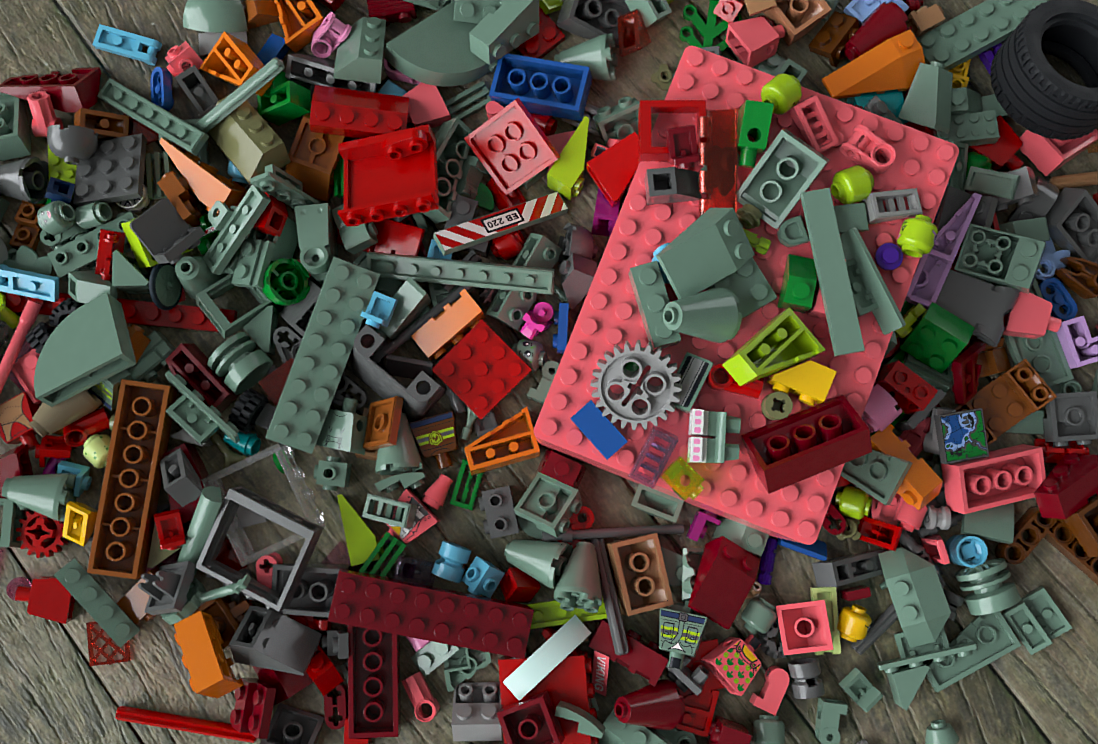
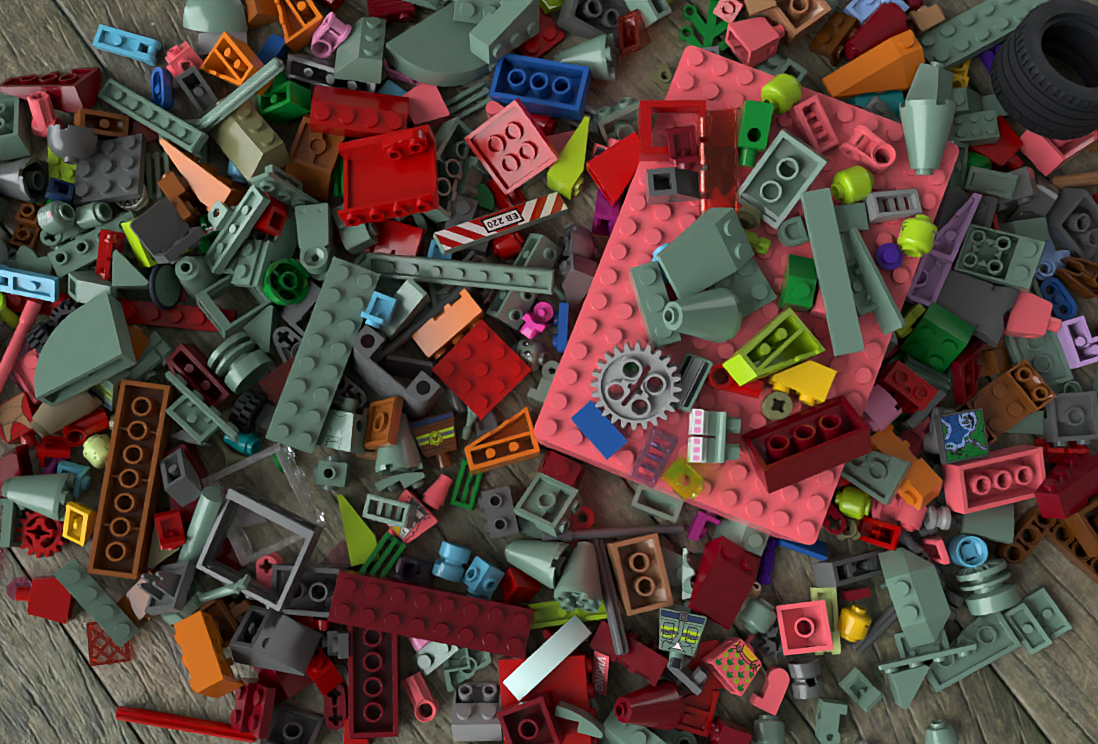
(926, 132): none -> sand green cone

